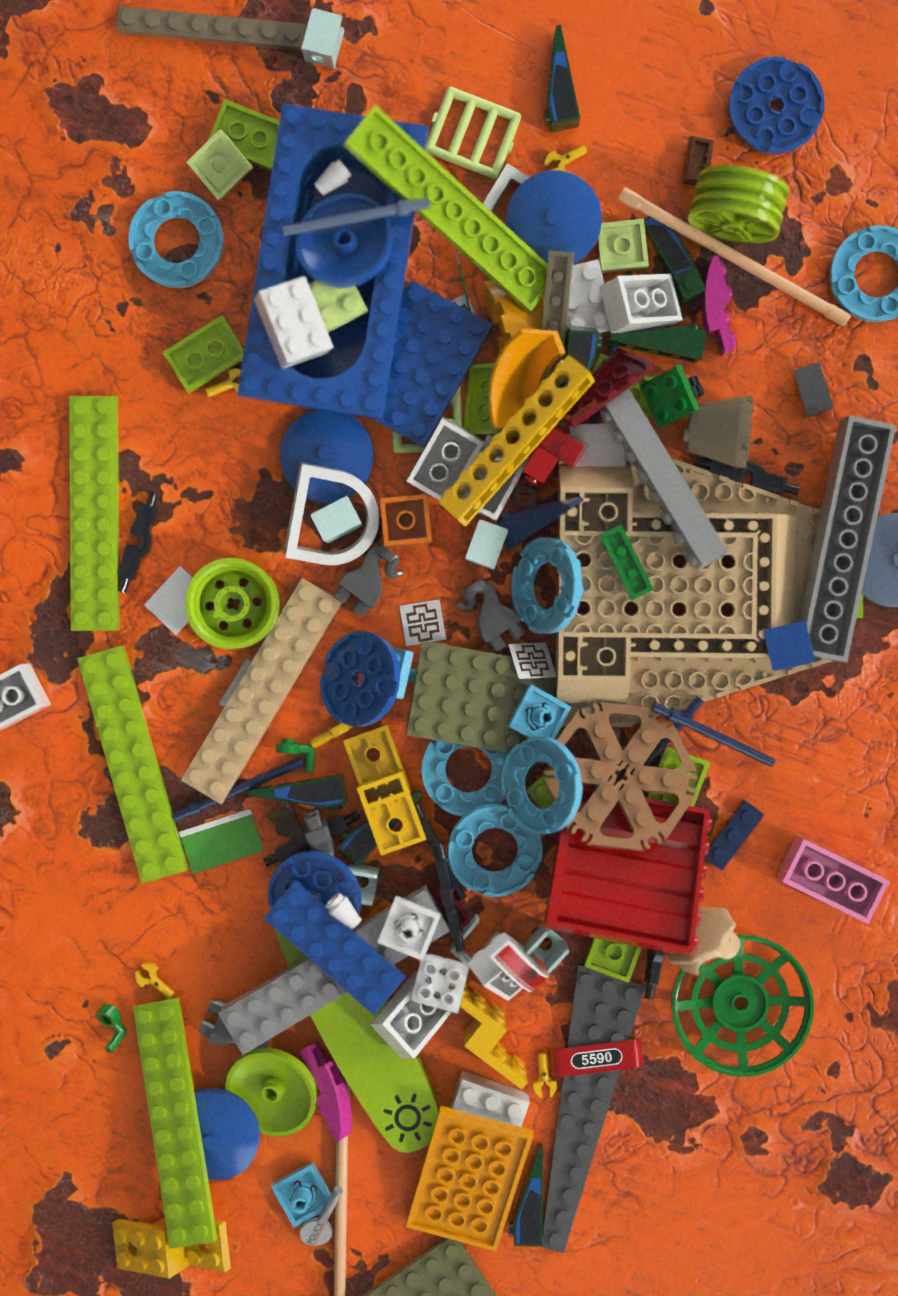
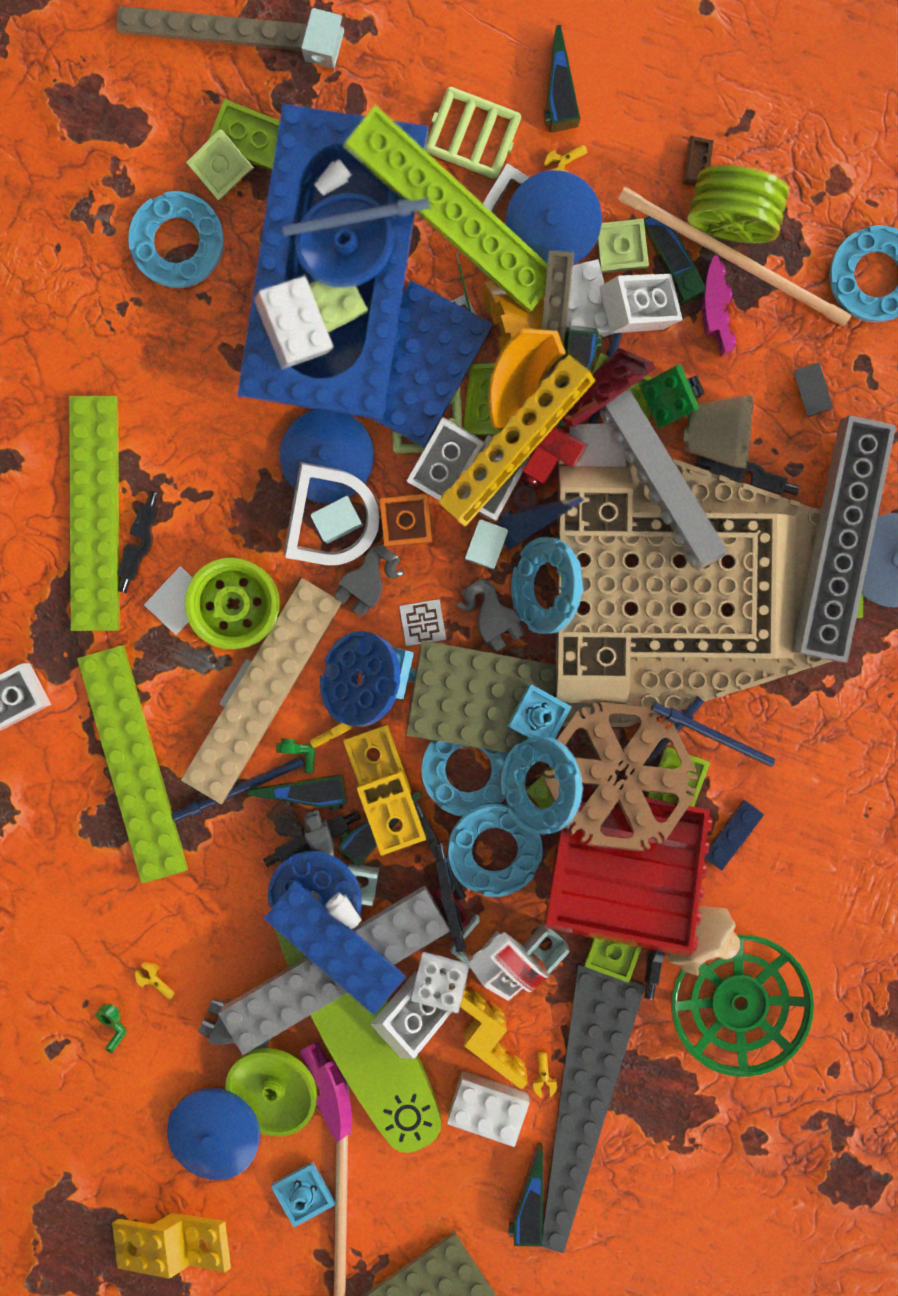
(174, 1123): lime plate -> none
(205, 354): lime plate -> none
(221, 841): bright green sticker -> none
(225, 385): yellow bar -> none
(318, 1230): light grey piece -> none
(413, 942): white plate -> none
(469, 1178): light orange plate -> none
(532, 660): white sticker -> none
(596, 1058): red sticker -> none
(626, 562): green plate -> none
(678, 343): dark green slope -> none
(778, 81): blue plate -> none
(789, 646): blue sticker -> none
(832, 879): bright pink brick -> none

